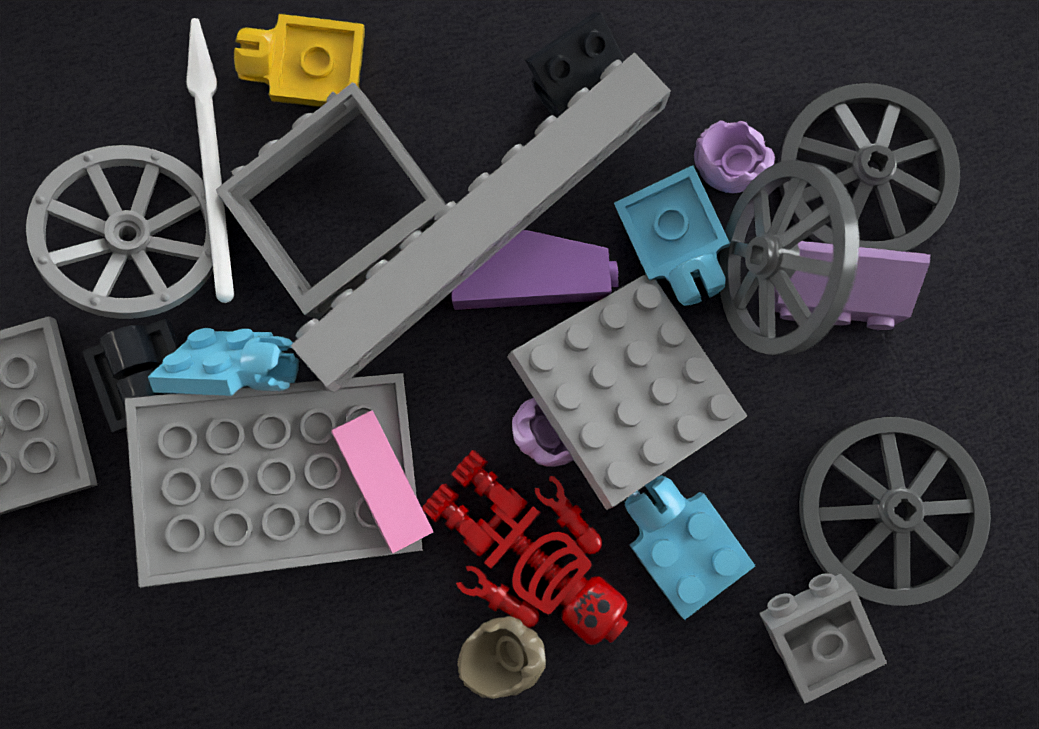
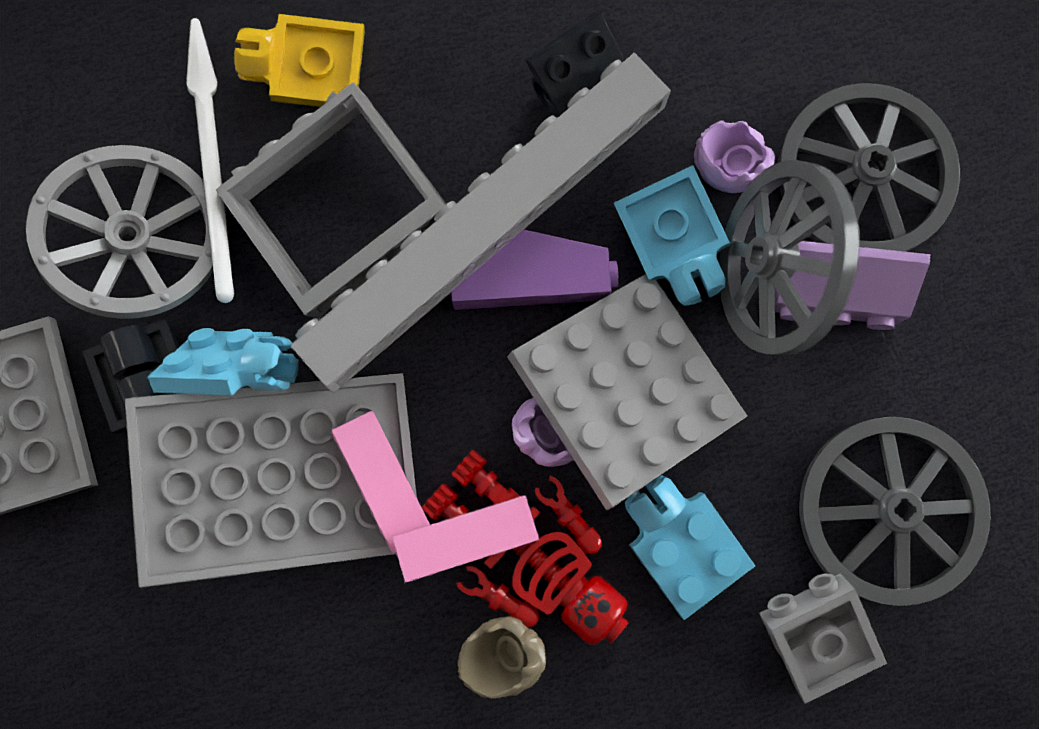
(465, 538): none -> bright pink tile

